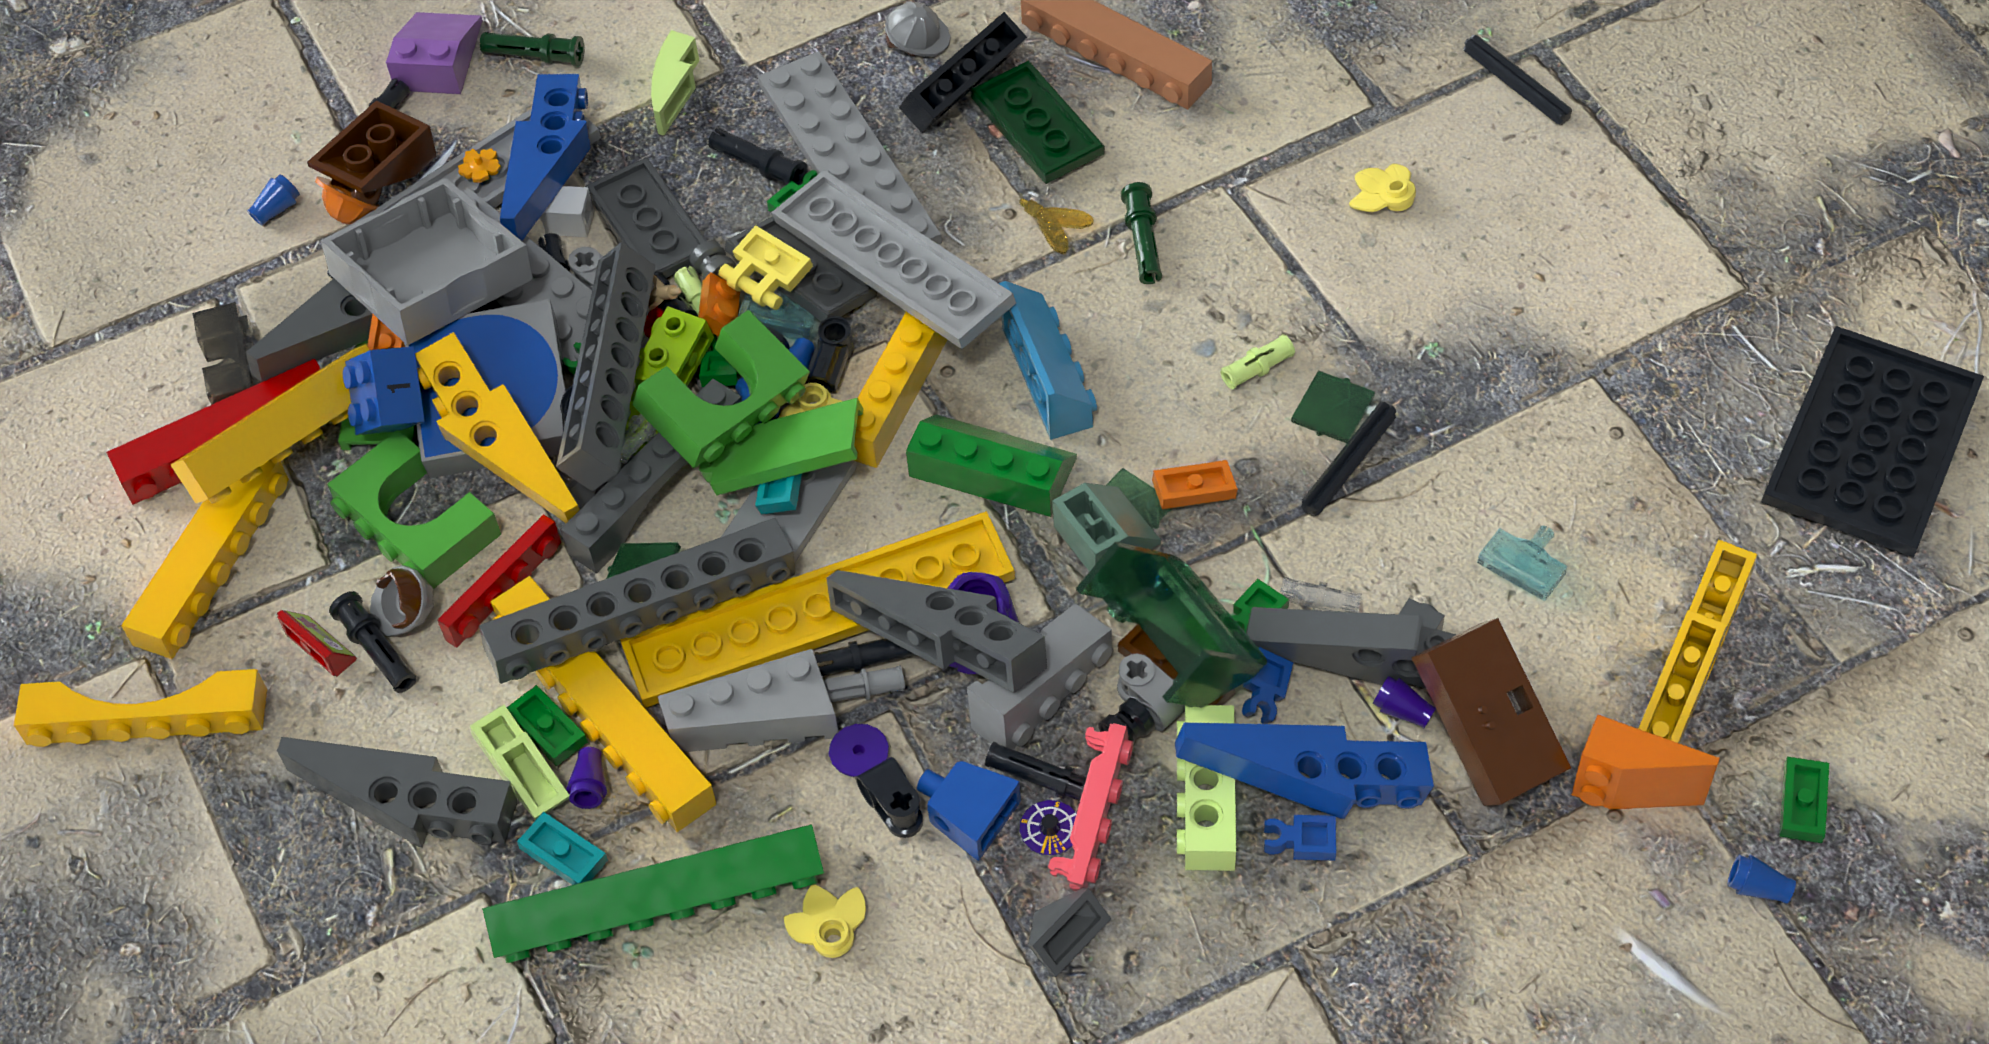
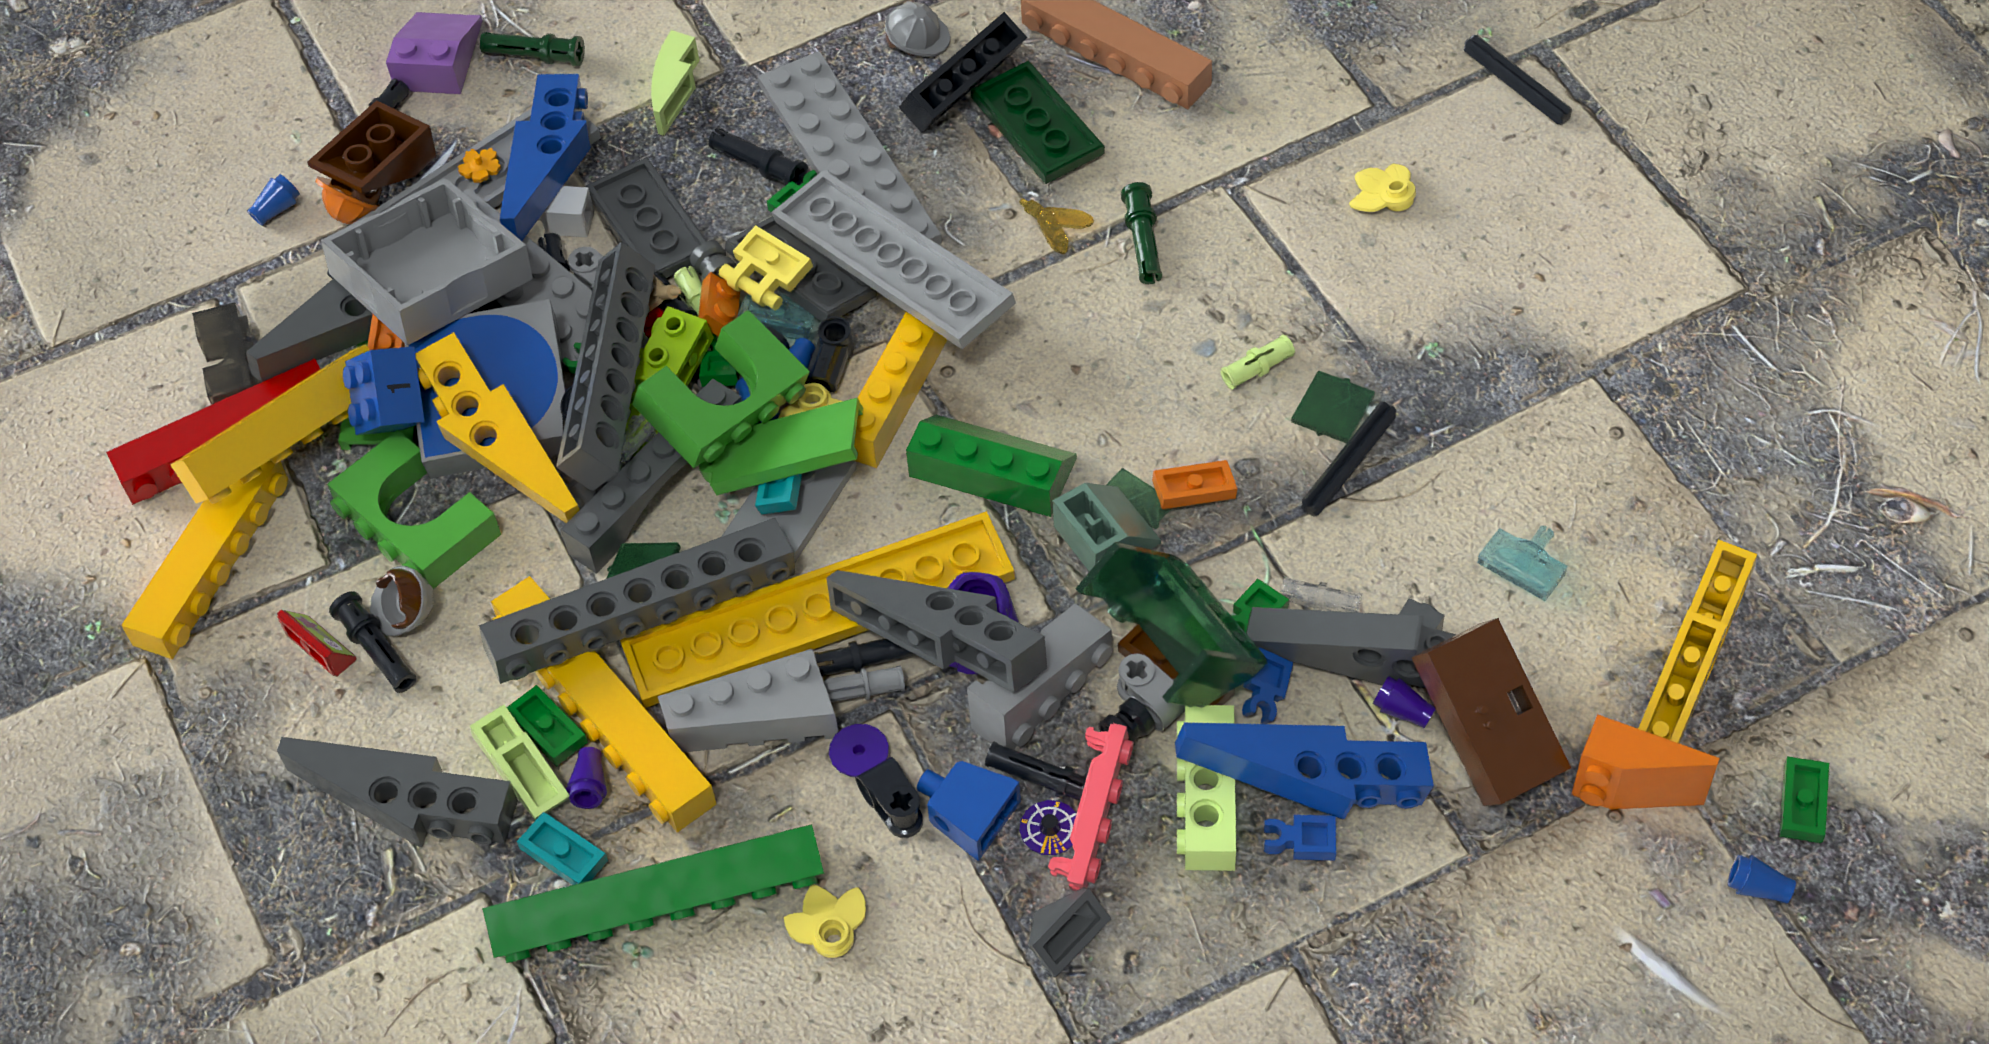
(220, 704): yellow arch -> none
(516, 564): red plate -> none
(1046, 363): dark azure slope -> none
(1873, 440): black plate -> none

